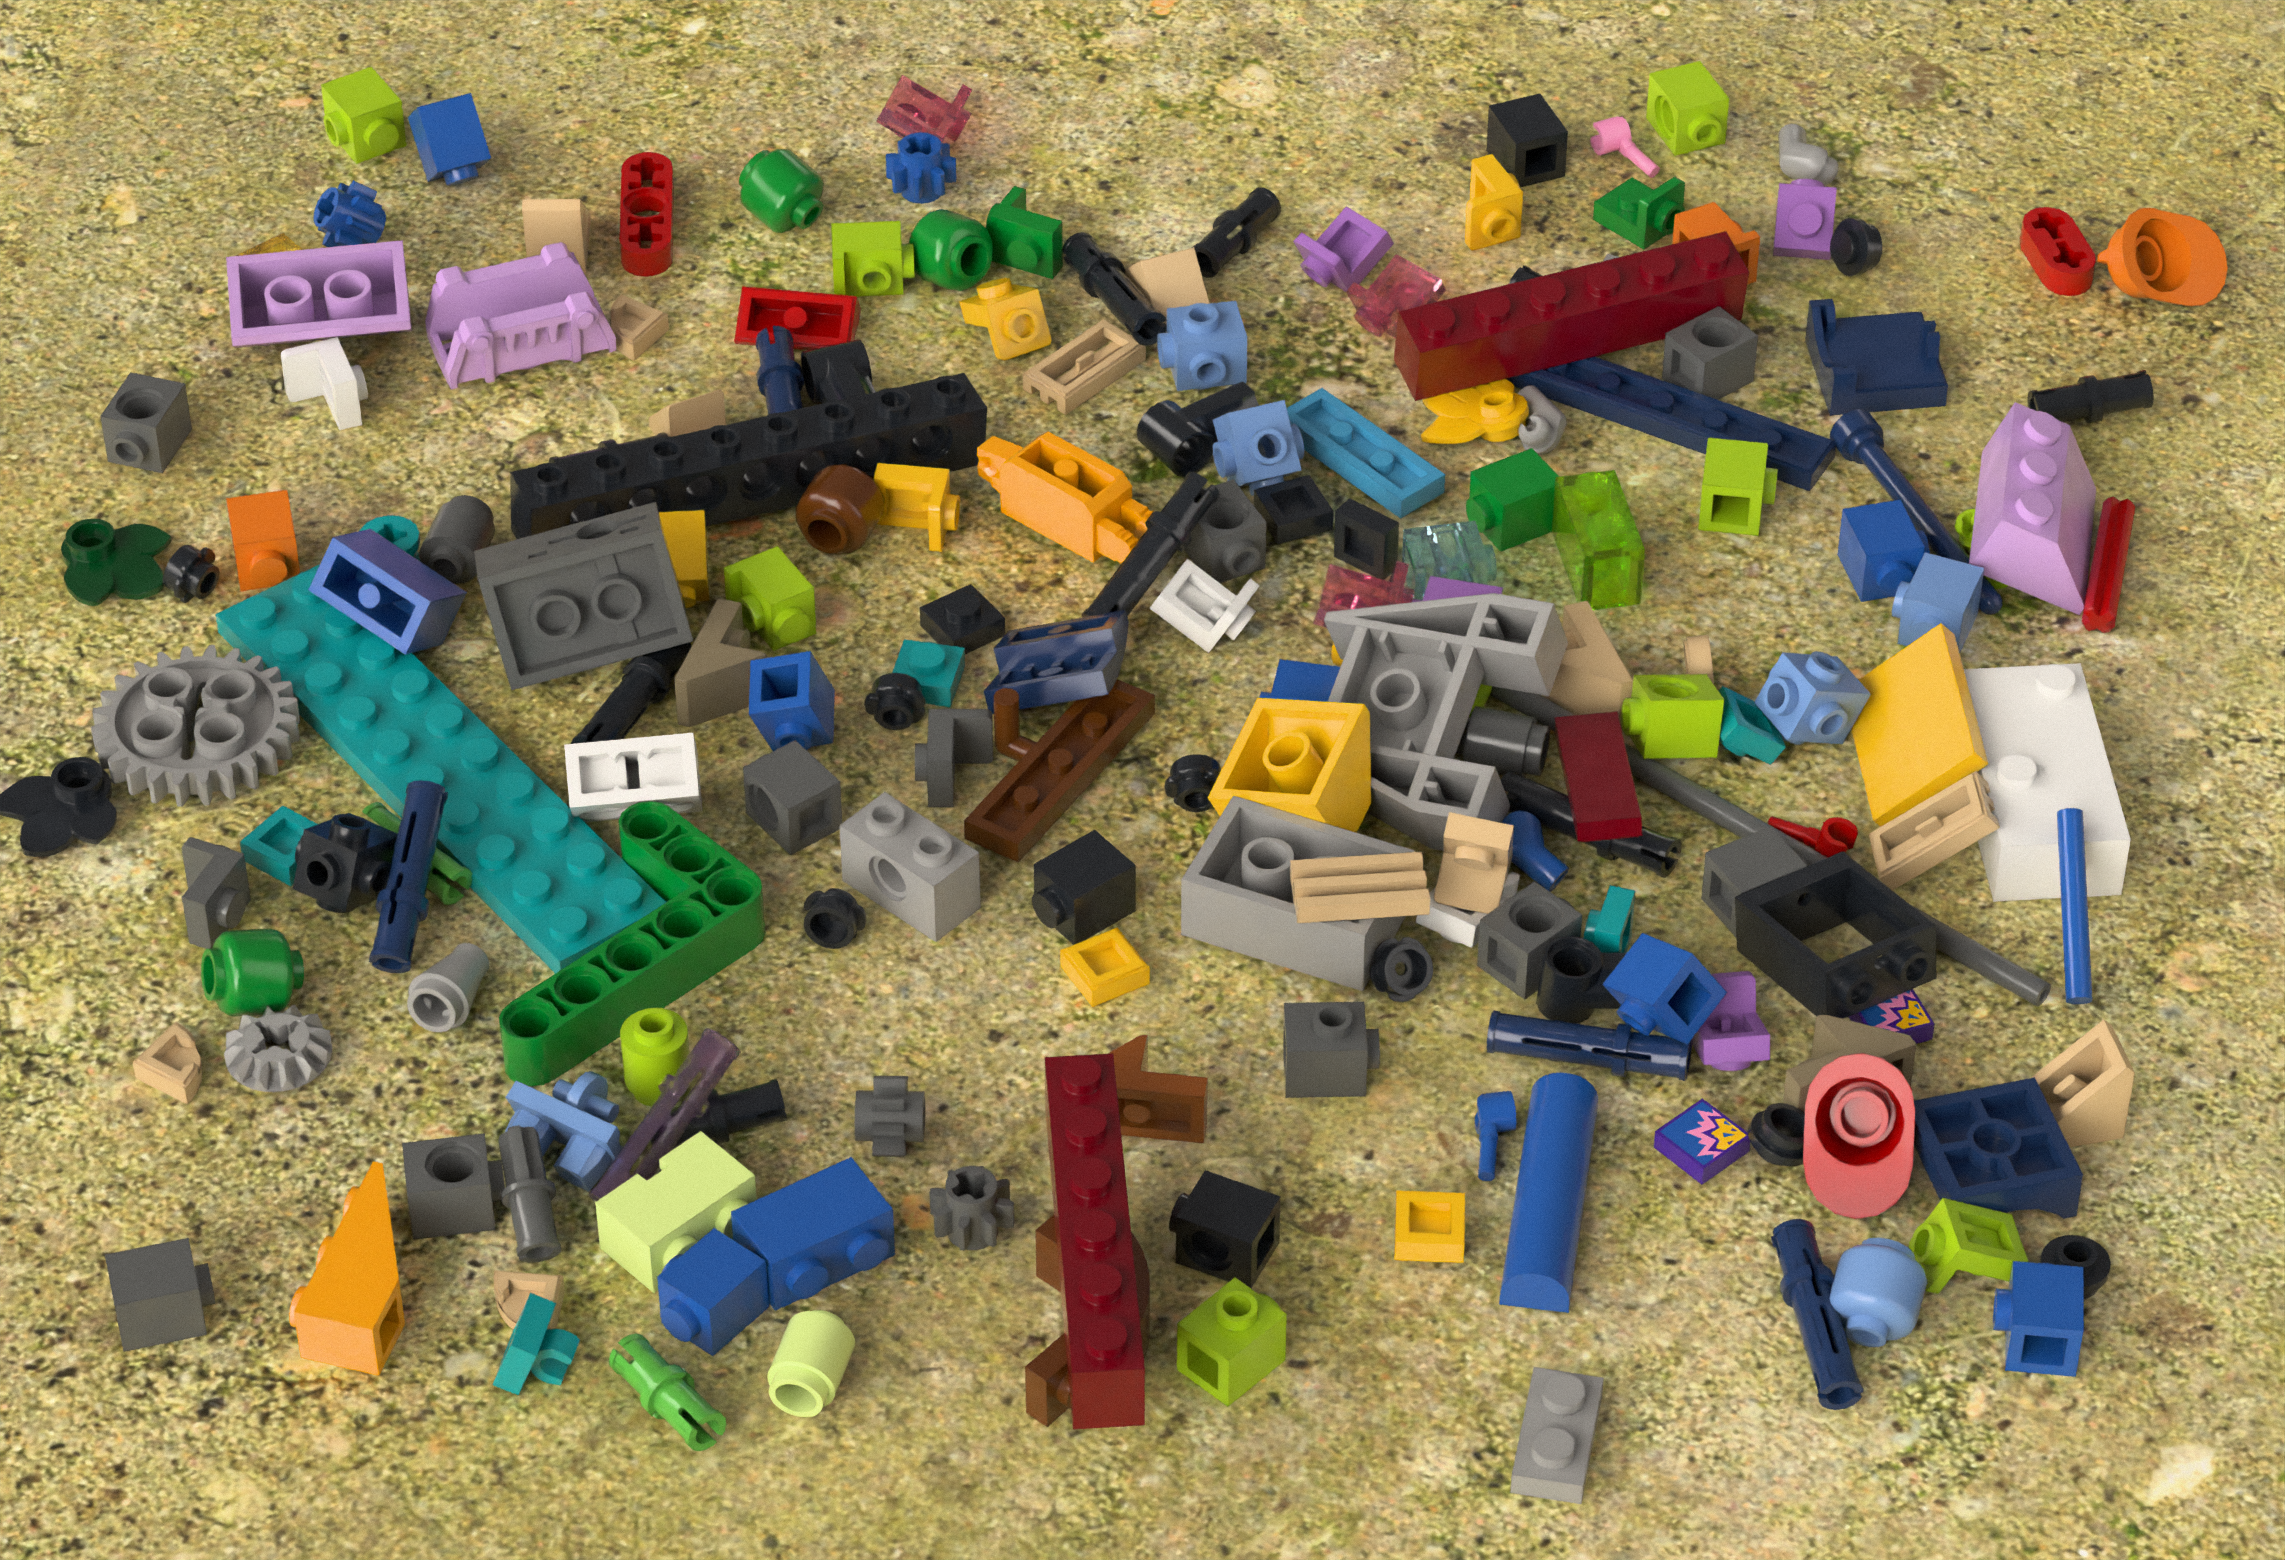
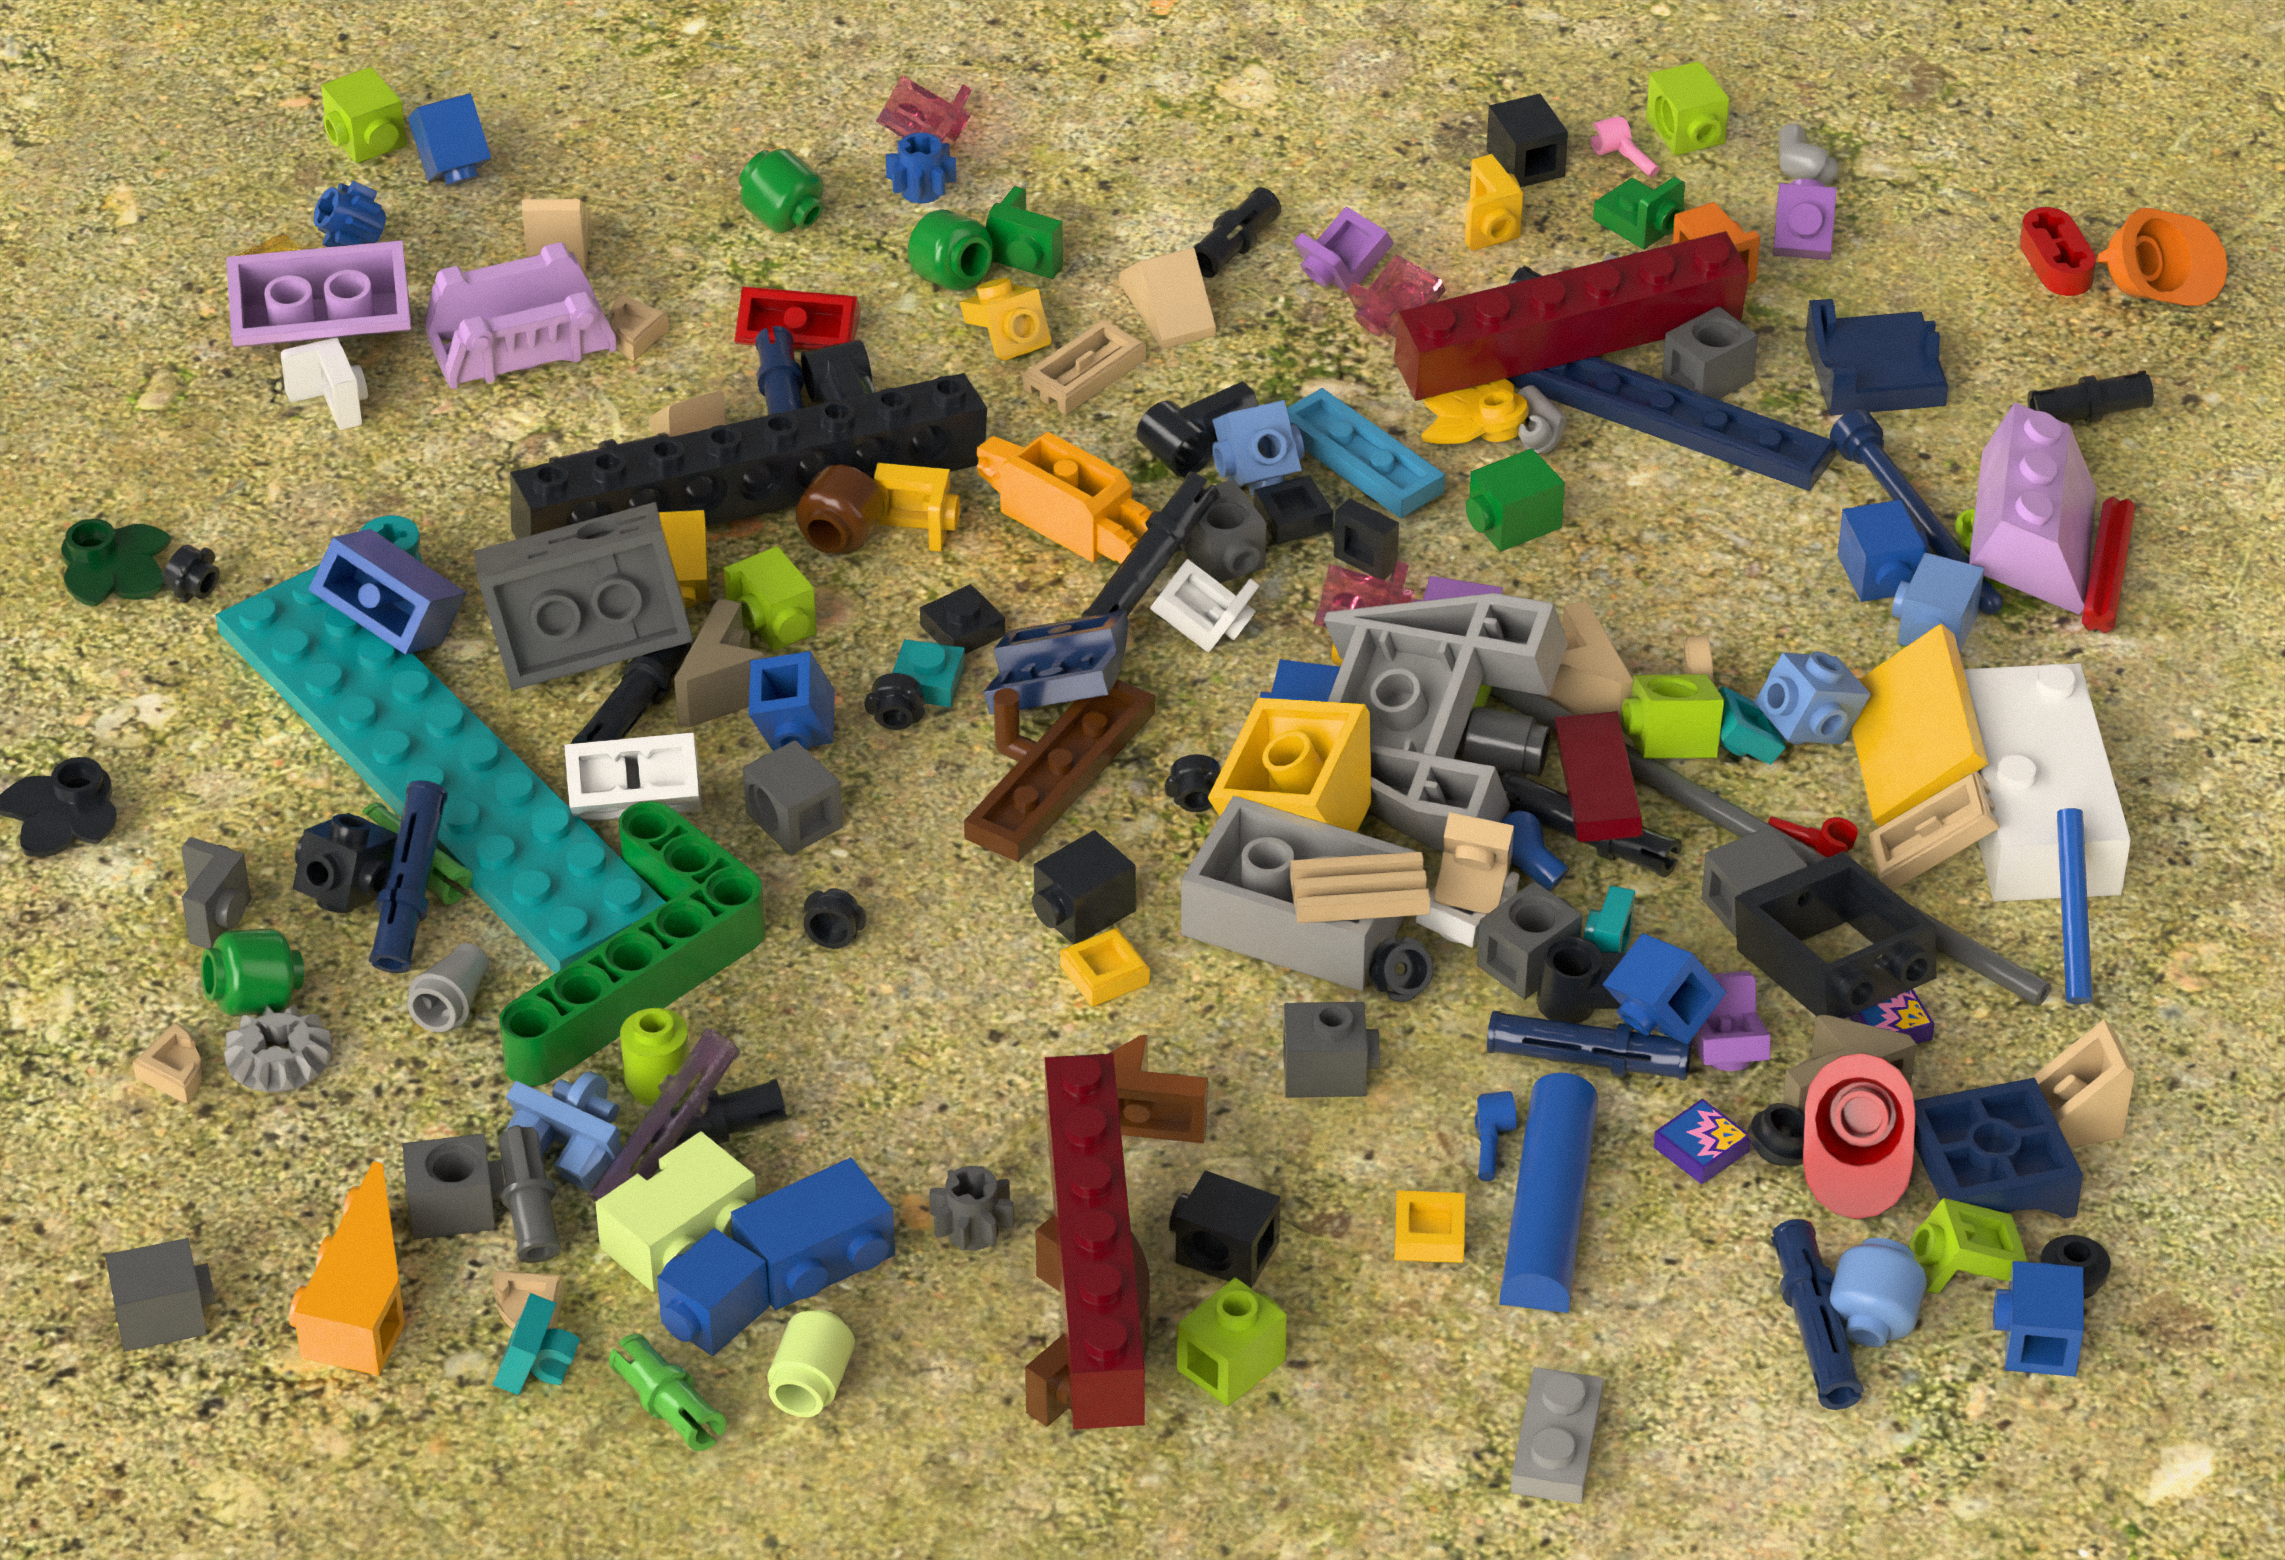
(146, 422): dark grey brick -> none
(239, 731): light grey gear -> none
(263, 539): orange brick -> none
(274, 844): teal plate -> none
(454, 535): dark grey brick -> none
(650, 228): red beam -> none
(870, 258): lime brick -> none
(890, 1116): dark grey gear -> none
(910, 866): light grey brick -> none
(952, 739): dark grey bracket -> none
(1104, 278): black pin -> none
(1204, 345): medium blue brick -> none
(1446, 552): clear light blue brick -> none
(1598, 540): clear neon green brick -> none
(1735, 486): lime brick -> none
(1855, 246): black plate -> none

